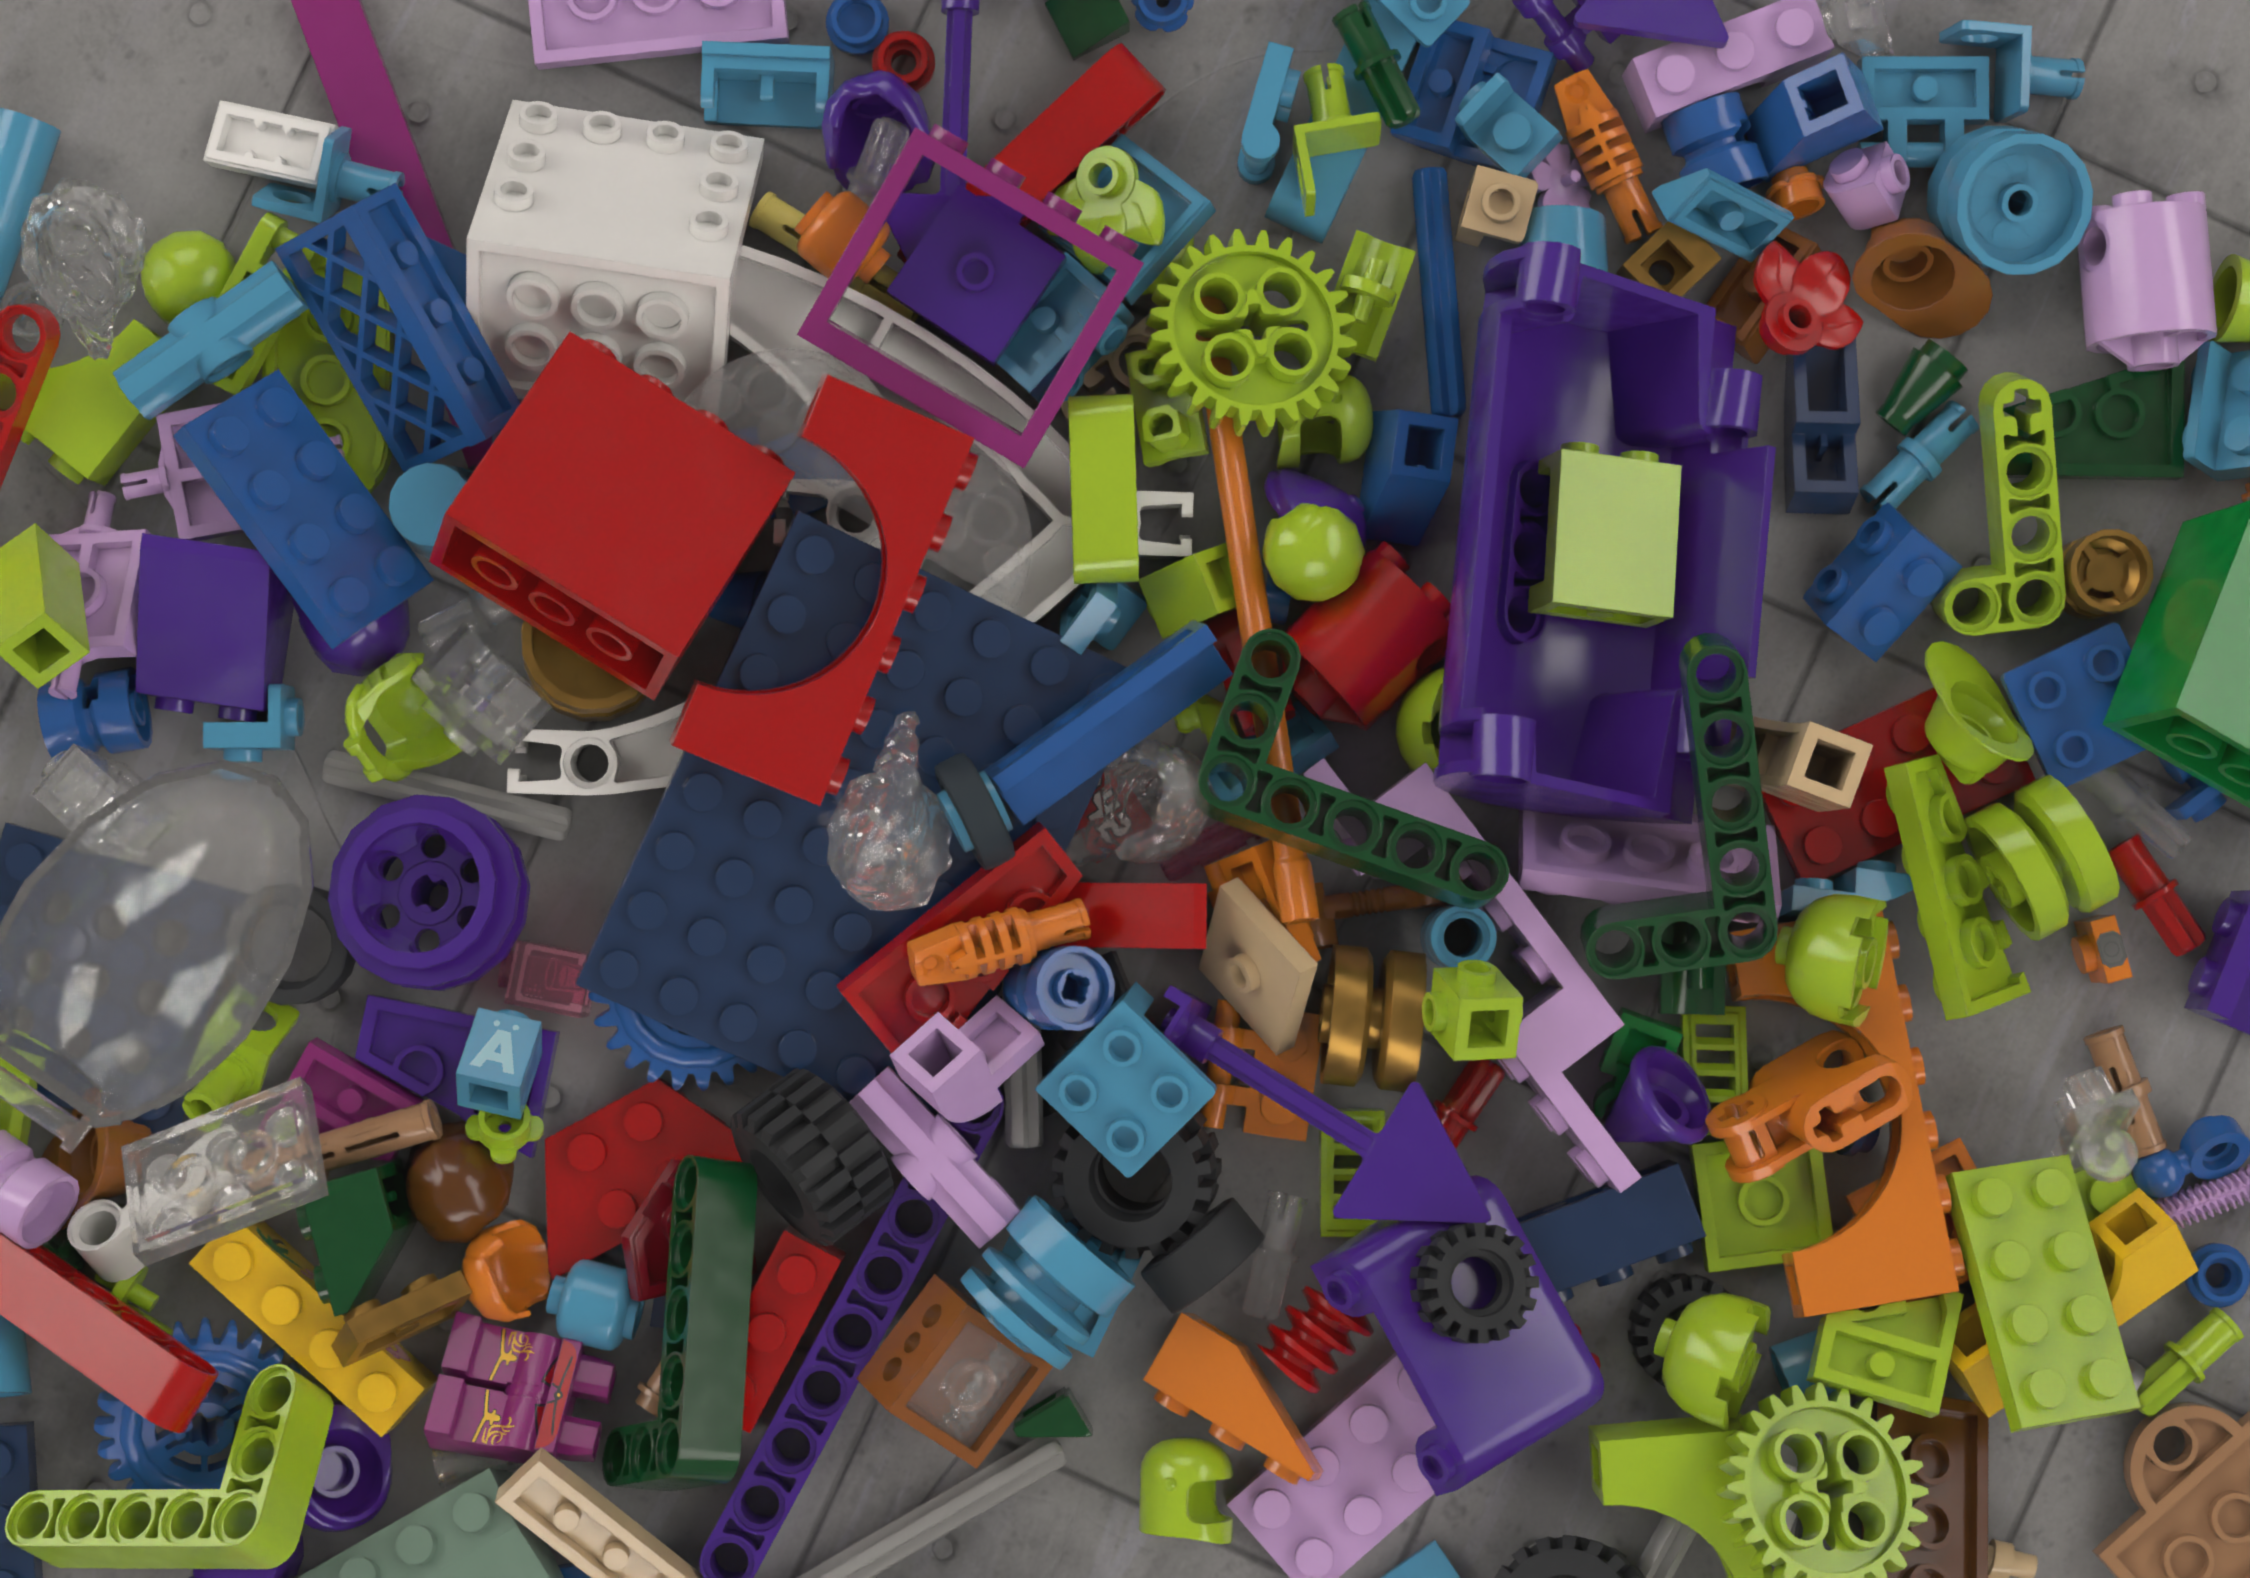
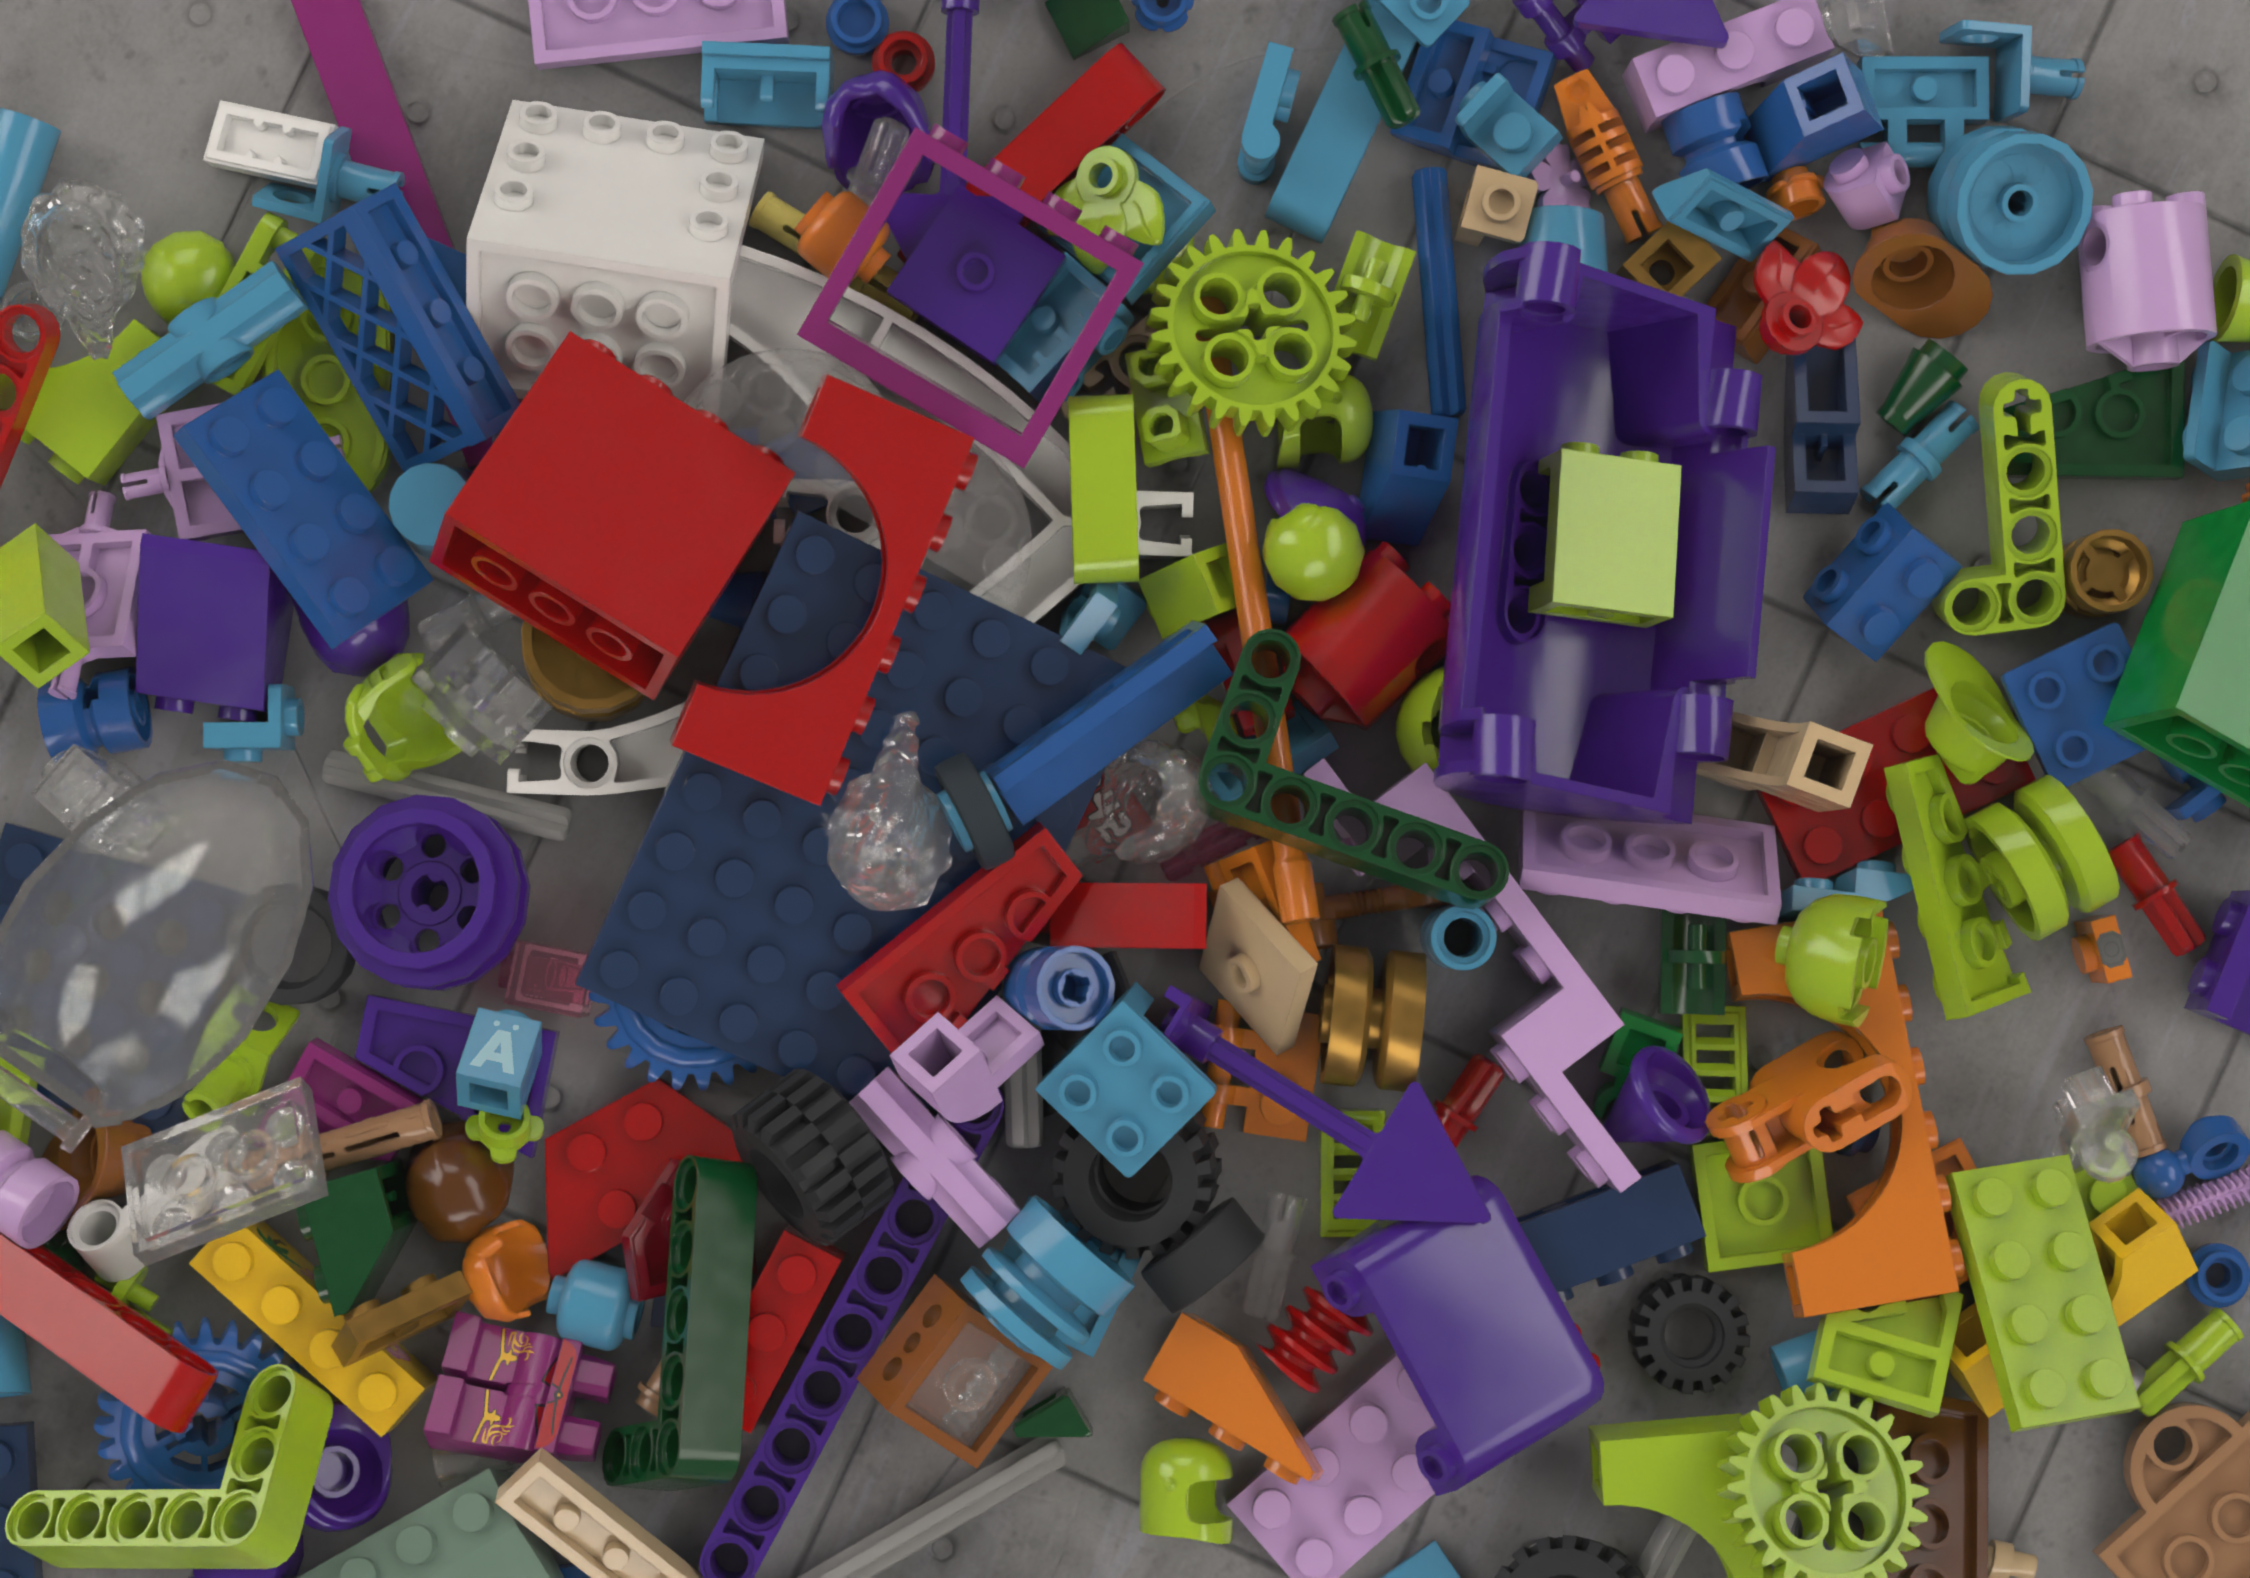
(994, 942): orange hinge -> none
(1331, 129): lime bracket -> none
(1473, 1011): lime brick -> none
(1512, 1279): black tyre -> none
(1712, 1355): lime cylinder -> none
(1719, 833): dark green beam -> none

